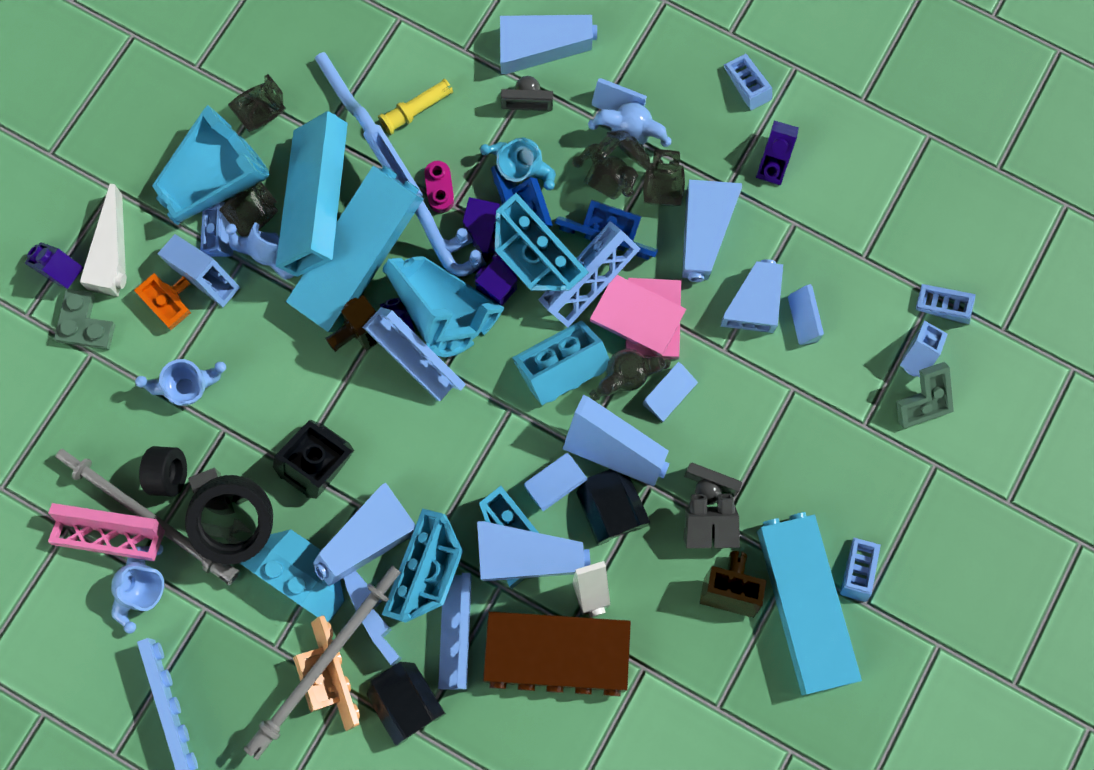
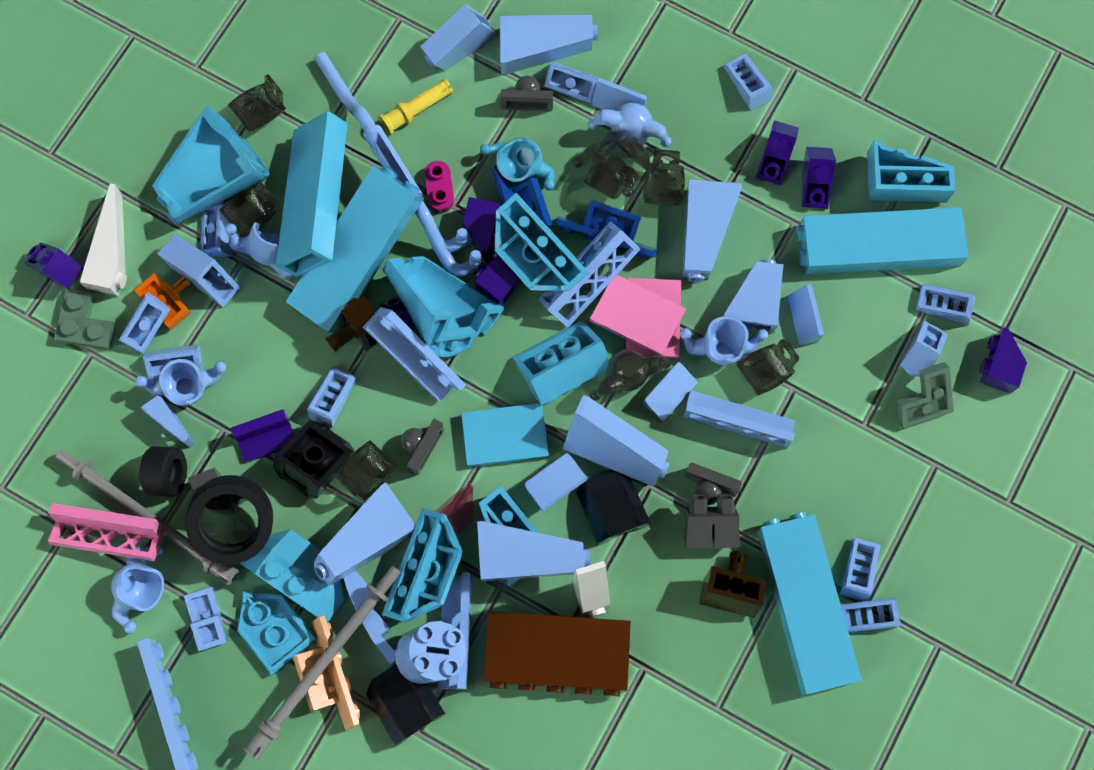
(144, 323): none -> light blue slope
(157, 359): none -> light blue slope
(163, 414): none -> light blue slope
(205, 618): none -> light blue slope
(263, 435): none -> dark purple panel
(272, 629): none -> medium azure tile
(325, 412): none -> light blue slope
(366, 470): none -> clear smoke piece
(421, 444): none -> dark grey tile
(430, 652): none -> light blue cylinder
(458, 38): none -> light blue slope
(460, 510): none -> clear pink tile
(504, 435): none -> medium azure tile
(570, 82): none -> light blue slope
(723, 341): none -> light blue piece
(739, 419): none -> light blue fence
(769, 367): none -> clear smoke piece
(817, 177): none -> dark purple slope
(882, 241): none -> medium azure brick
(893, 608): none -> light blue slope
(906, 177): none -> medium azure wedge
(1004, 363): none -> dark purple slope

